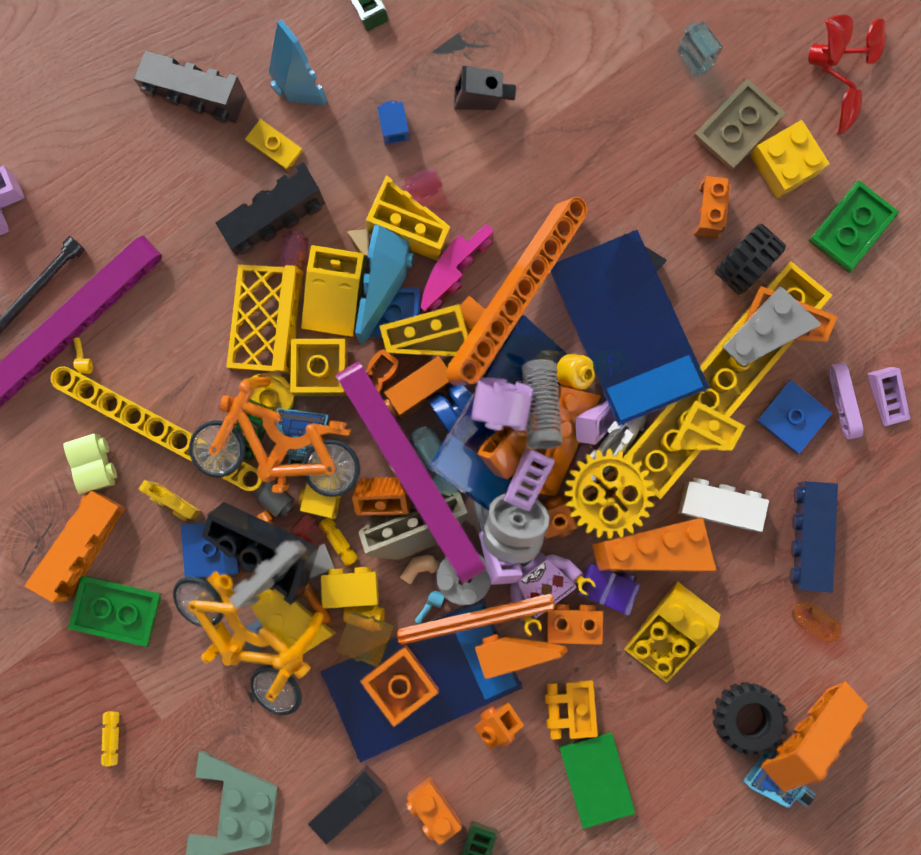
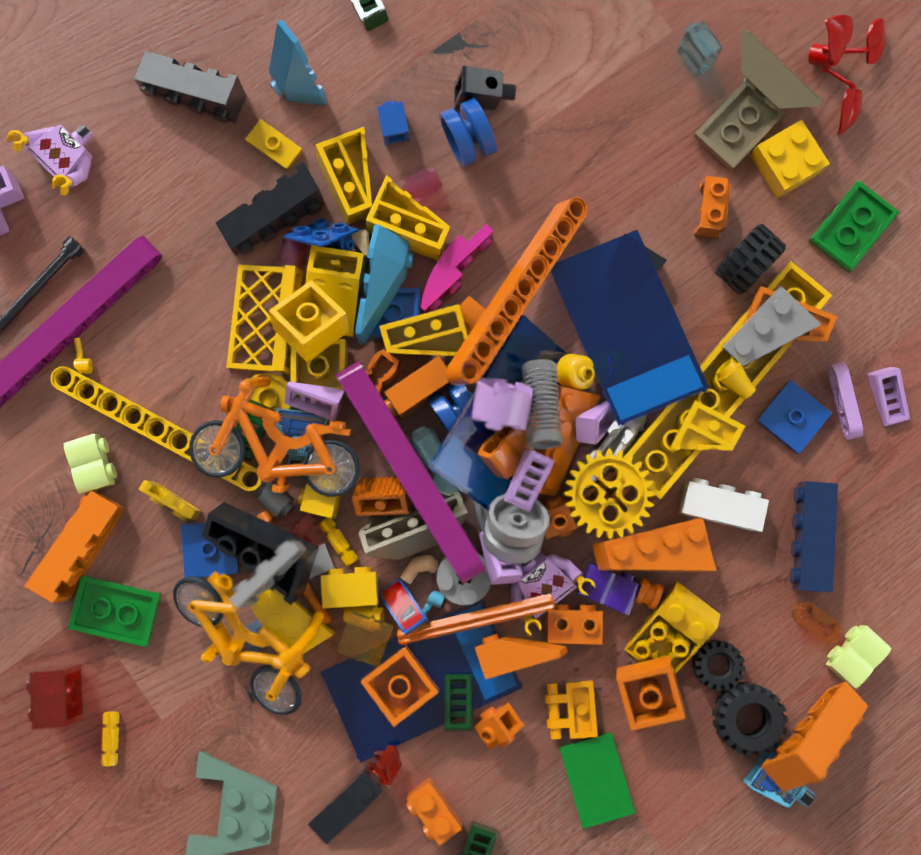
(55, 696): none -> clear red brick
(58, 153): none -> lavender torso
(309, 321): none -> yellow brick
(322, 402): none -> lavender slope
(325, 234): none -> blue hinge
(346, 173): none -> yellow wedge
(388, 764): none -> clear red tile
(403, 606): none -> slope
(448, 714): none -> dark green slope
(468, 132): none -> blue wheel
(649, 593): none -> orange wheel
(650, 693): none -> orange brick
(734, 669): none -> black tyre
(735, 378): none -> yellow cone
(773, 76): none -> dark tan wedge
(858, 655): none -> yellowish green brick

